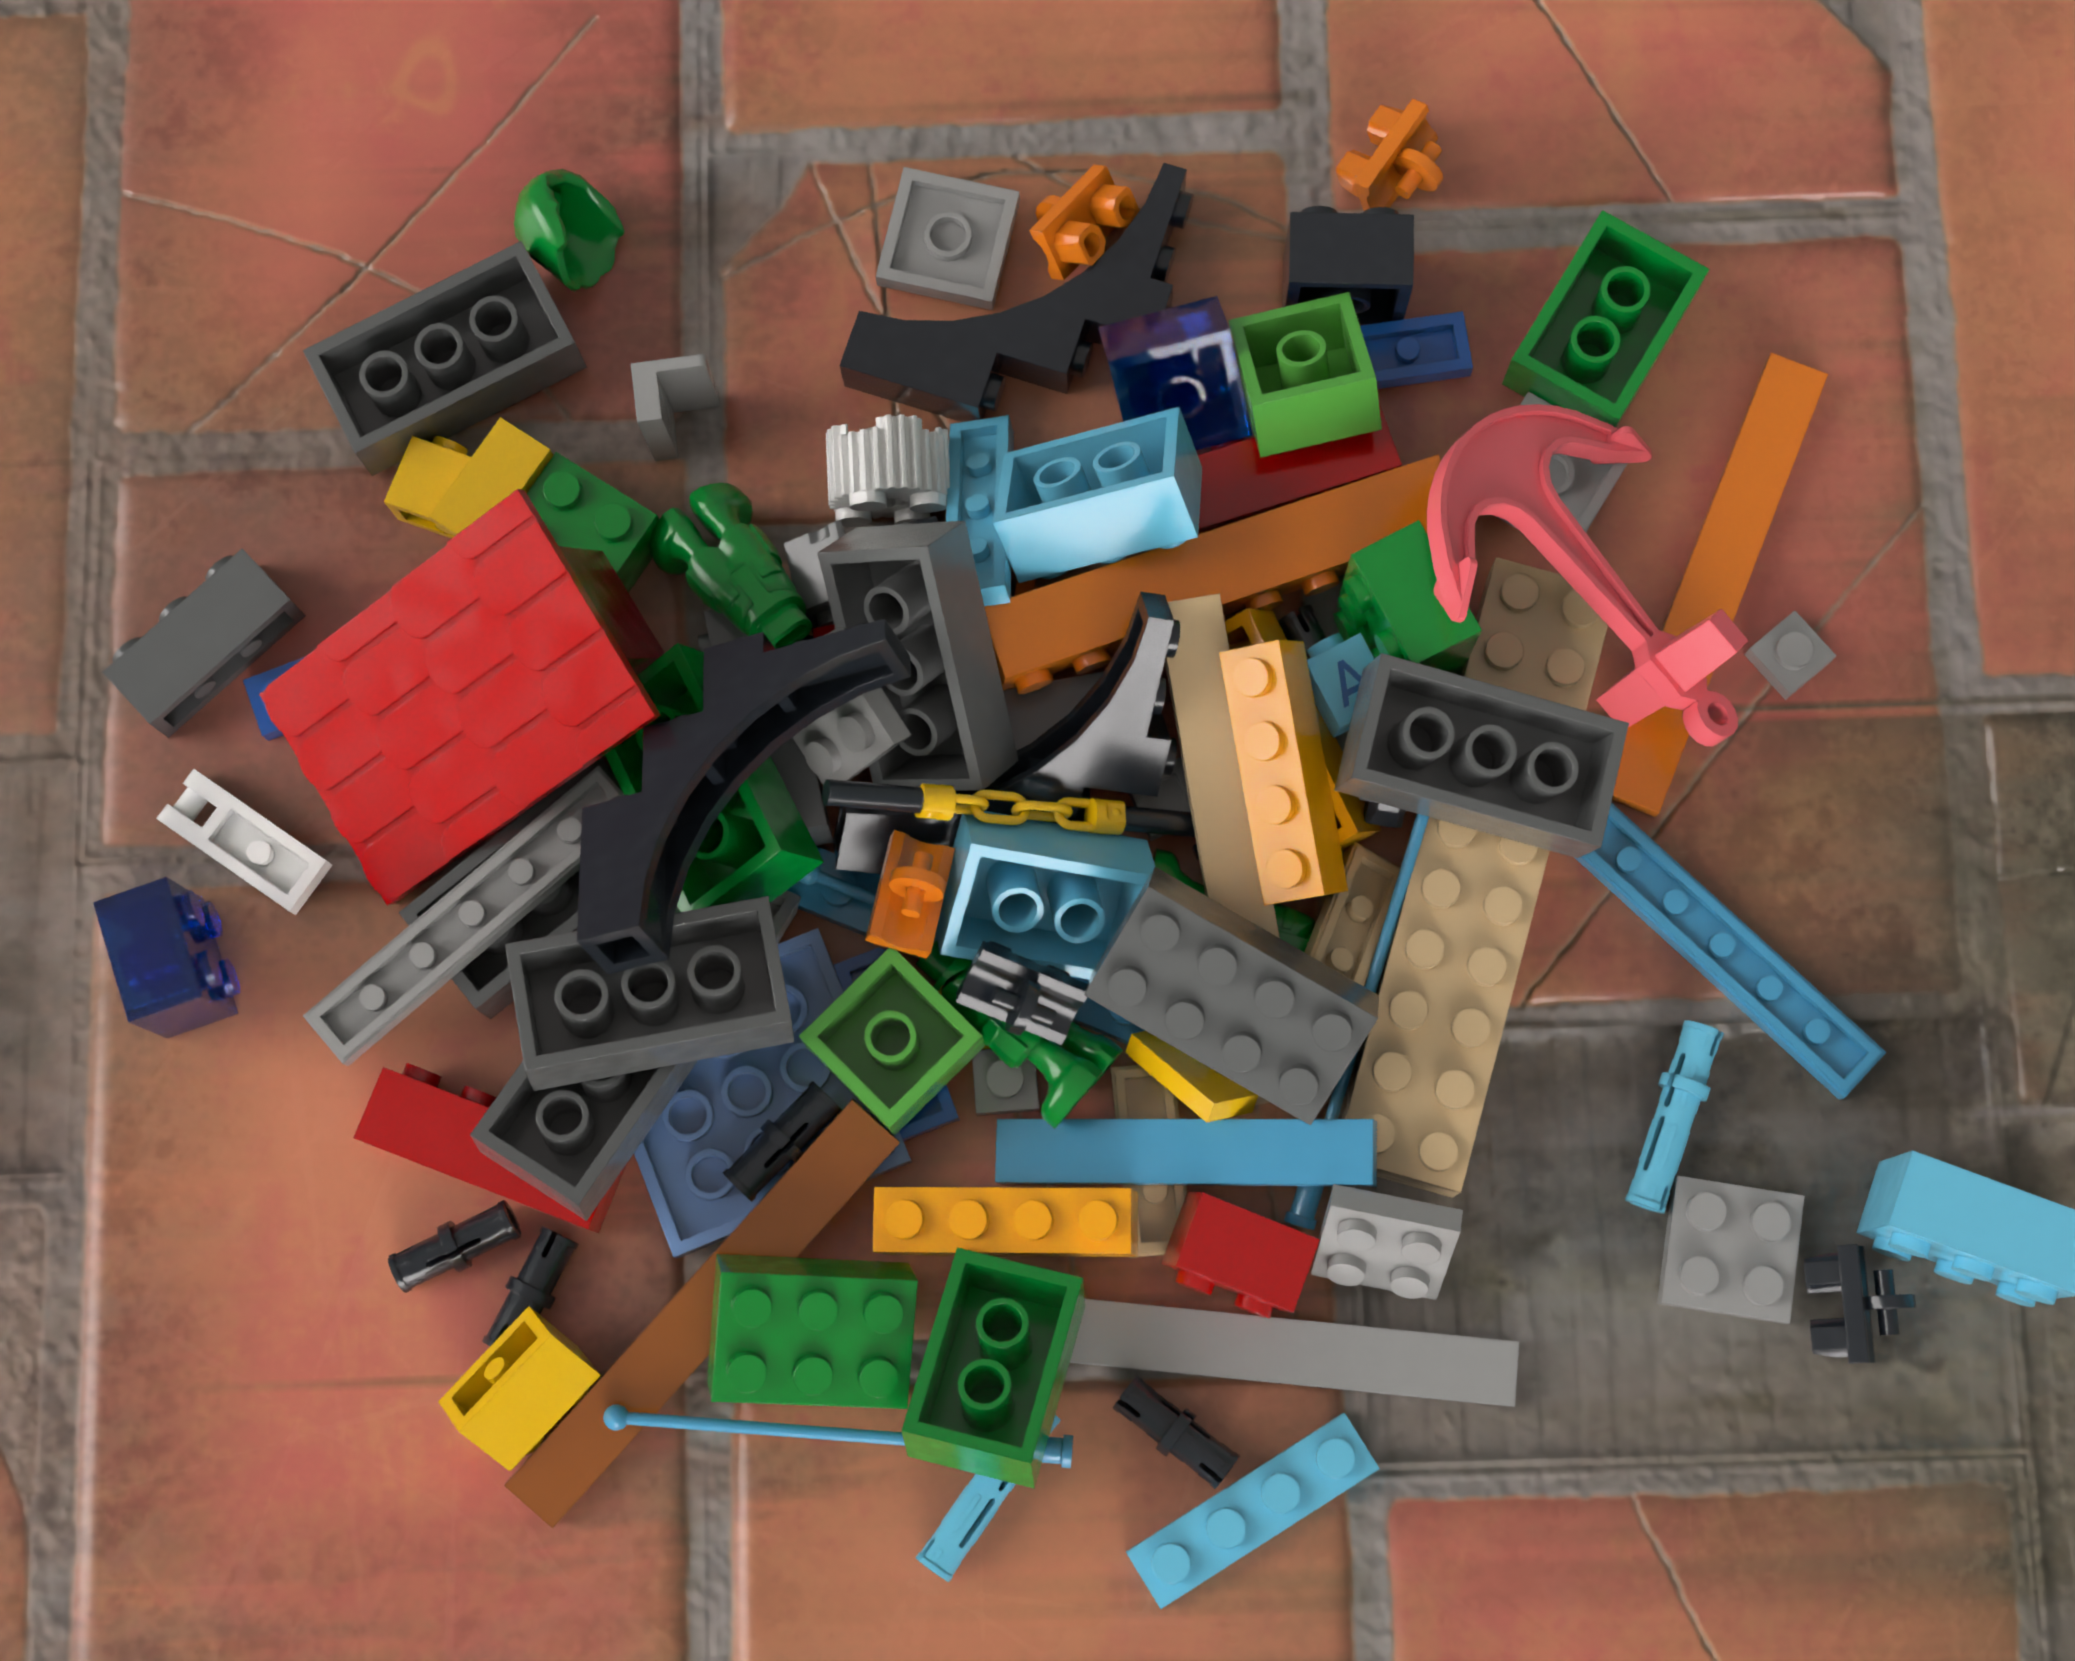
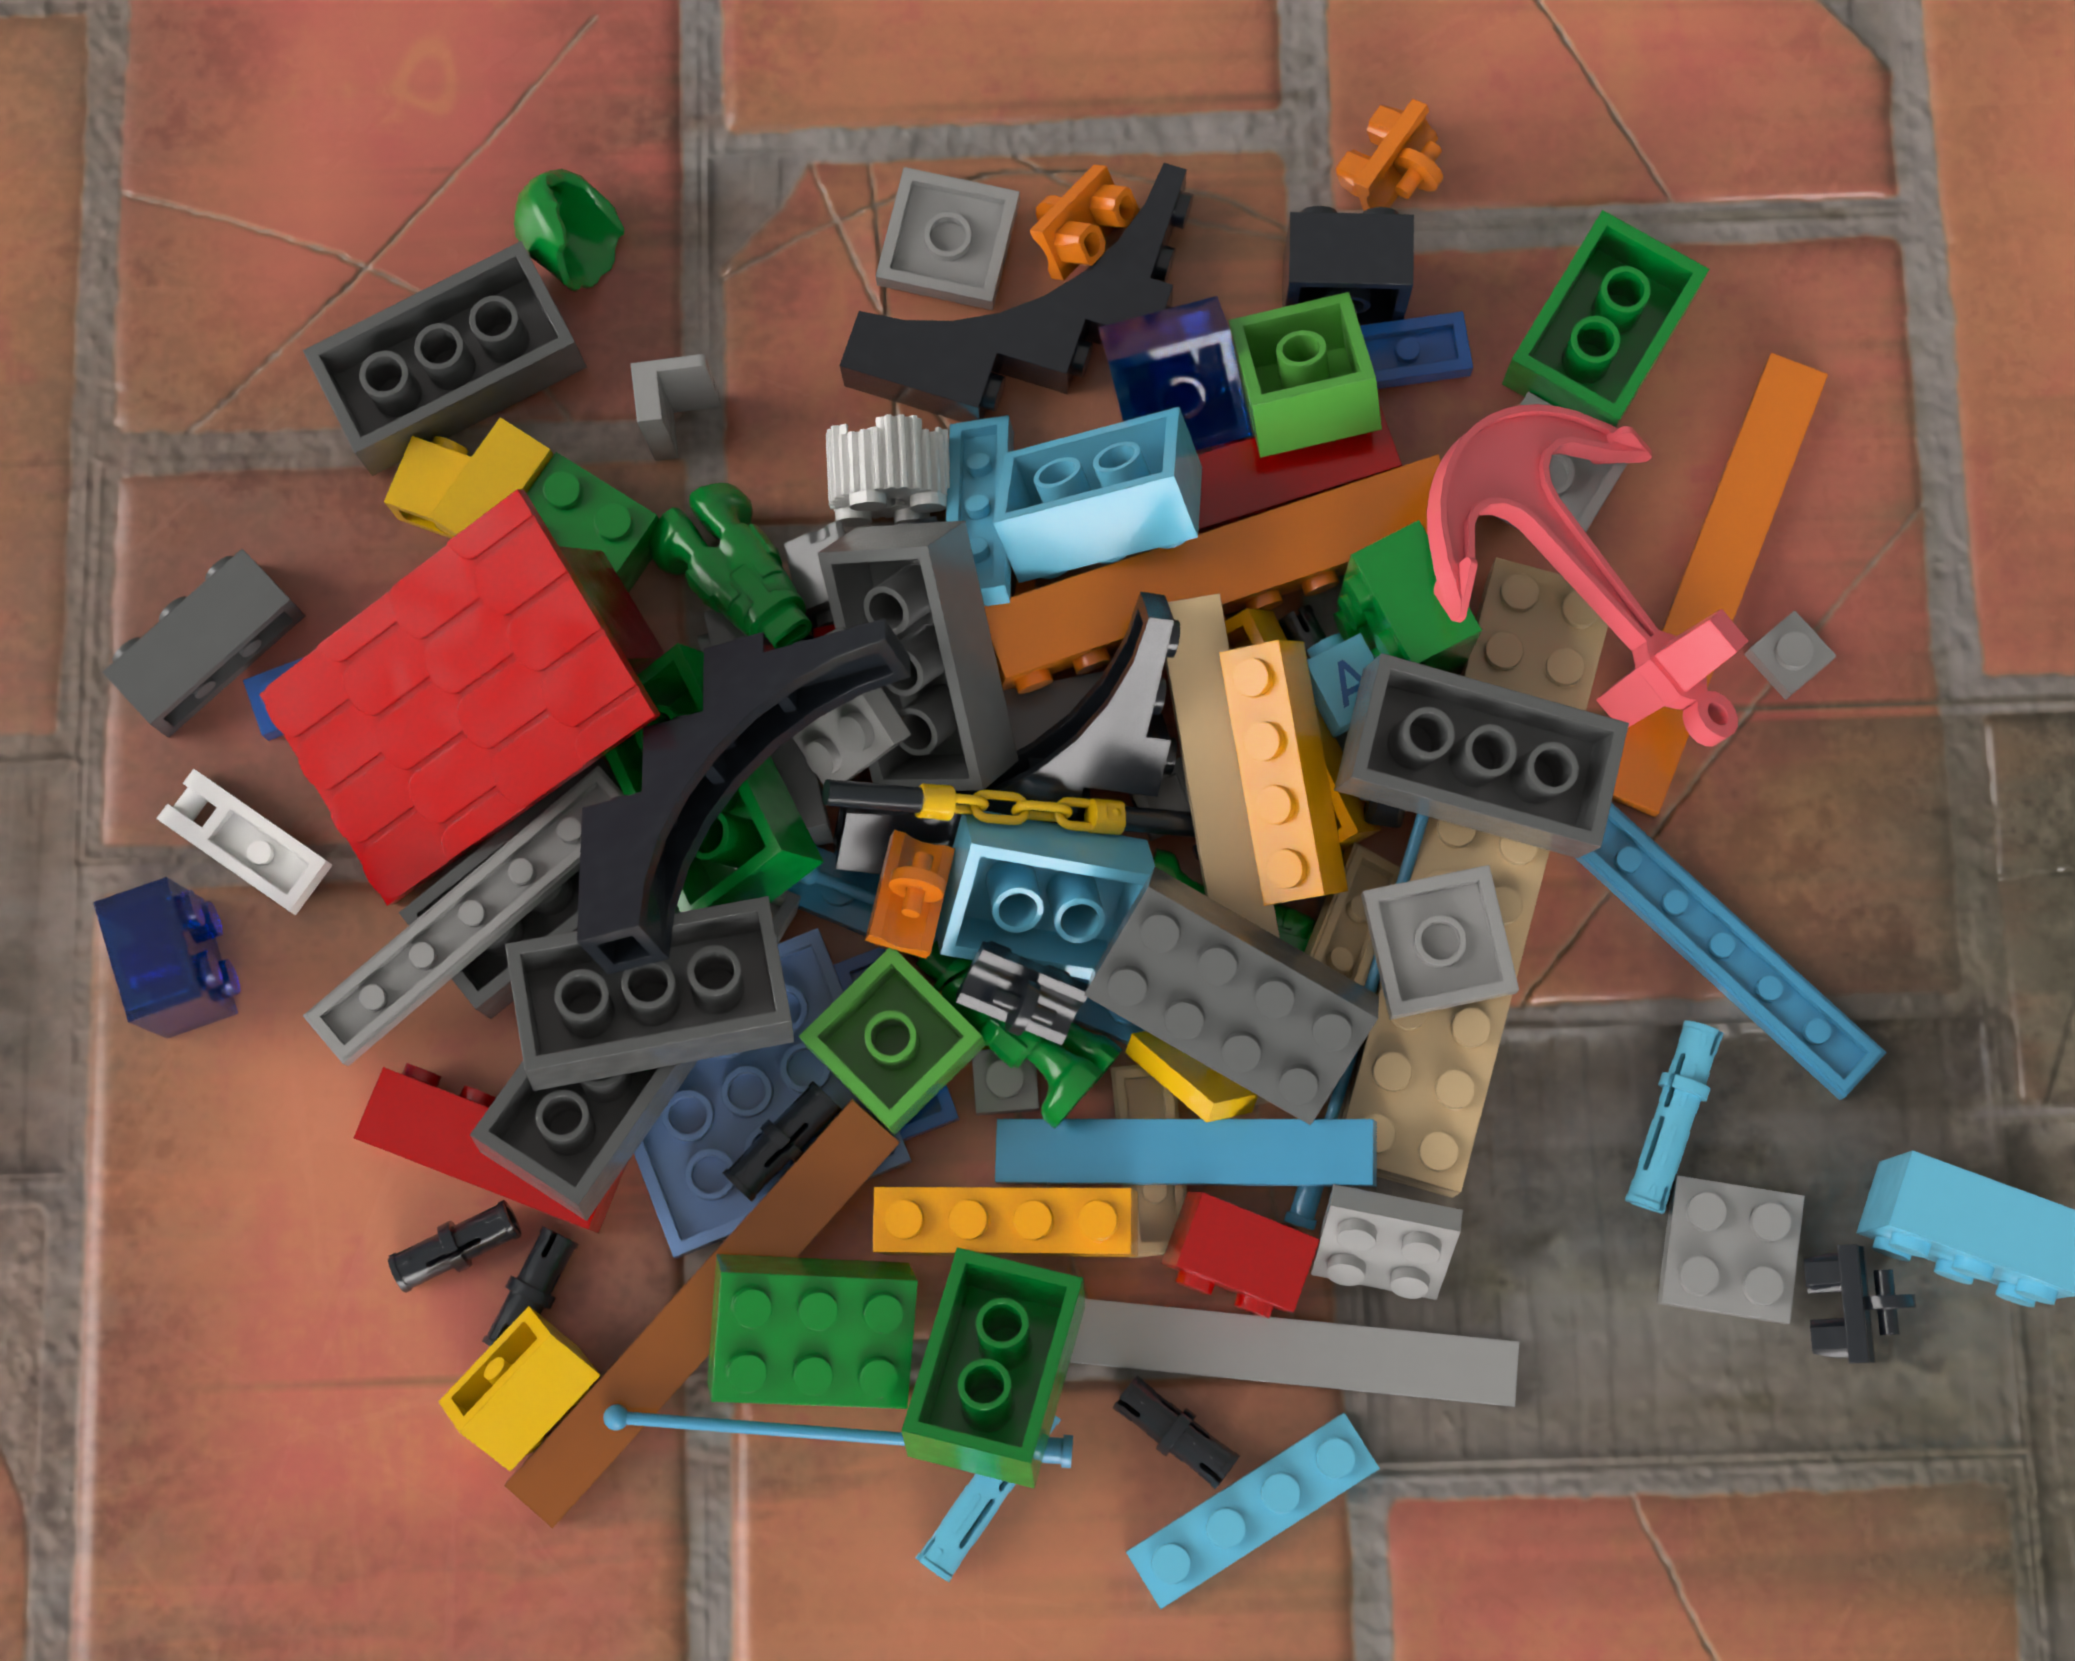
(1439, 942): none -> light grey plate

